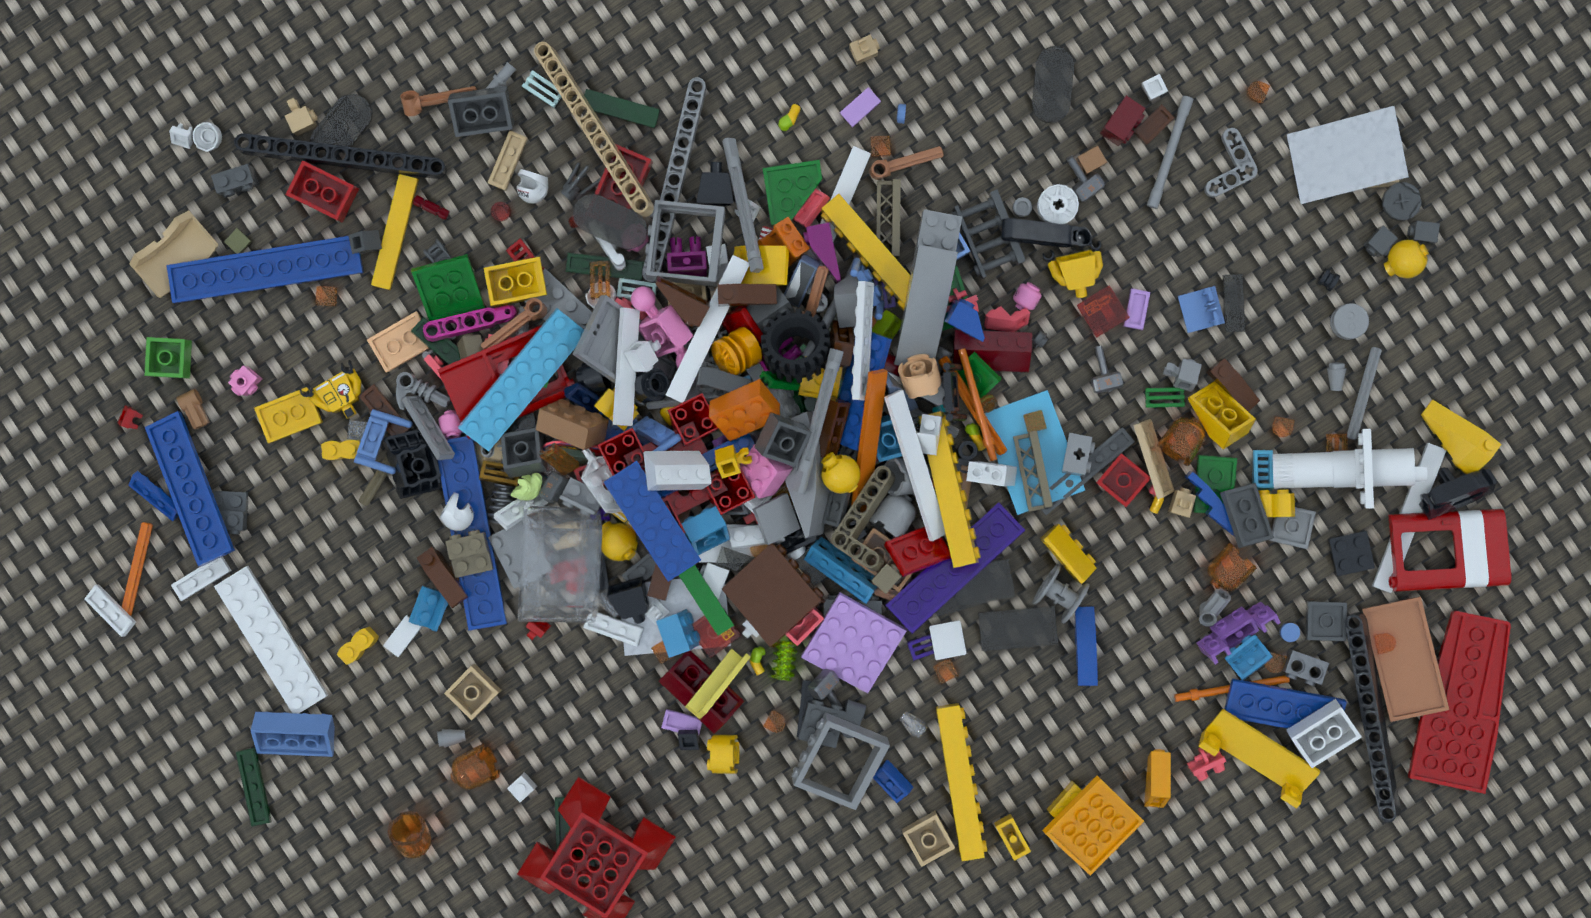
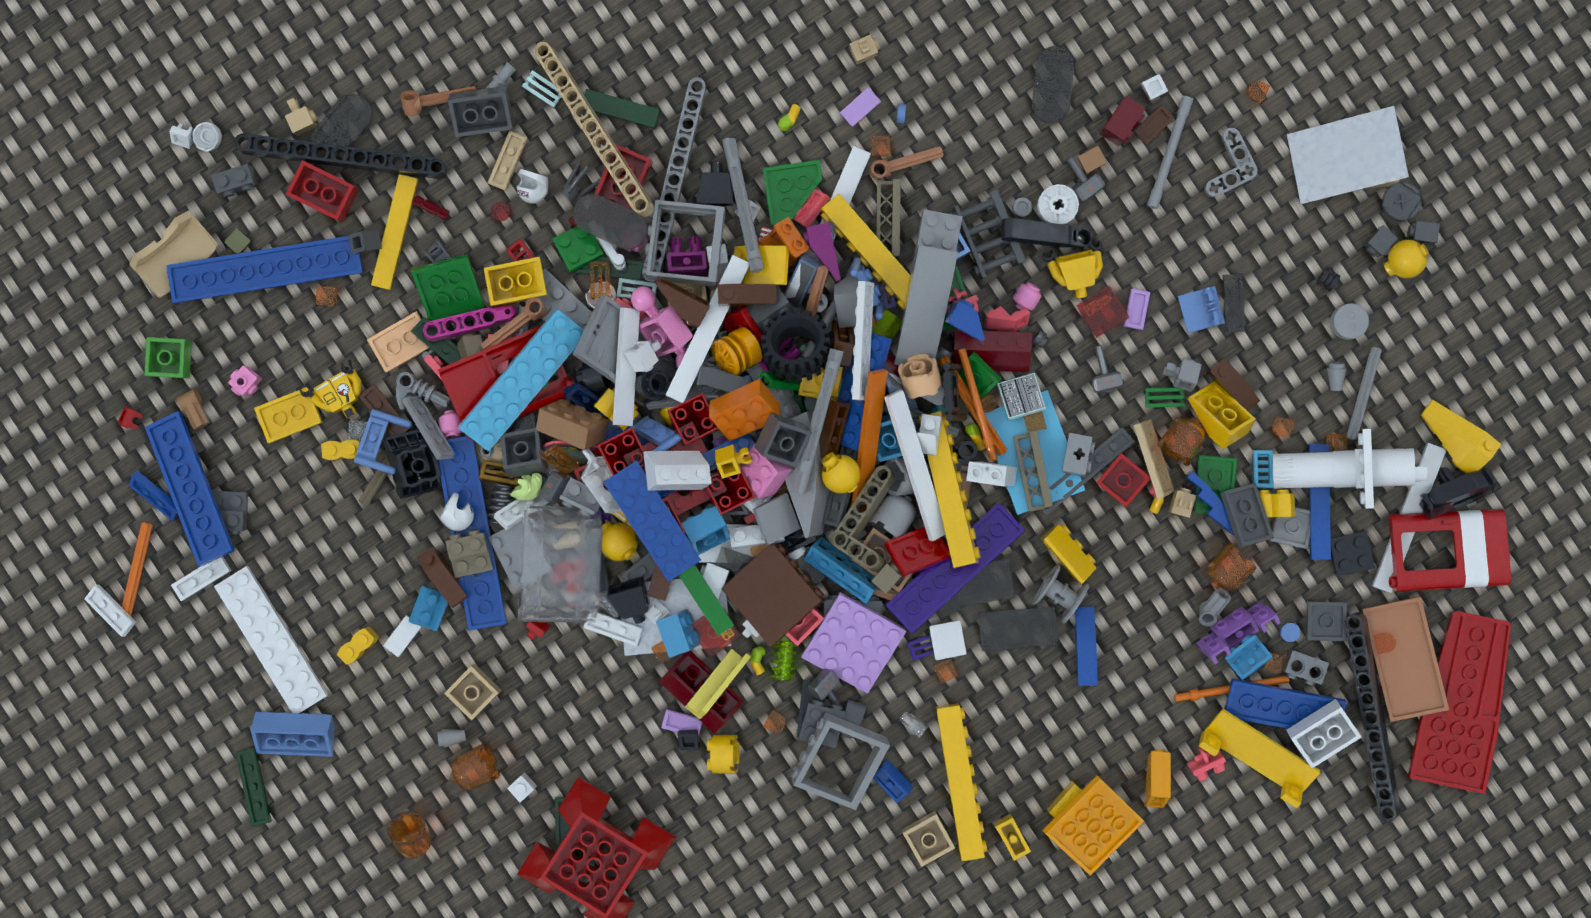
(577, 248): none -> green plate
(1021, 396): none -> light grey tile
(1319, 515): none -> blue tile

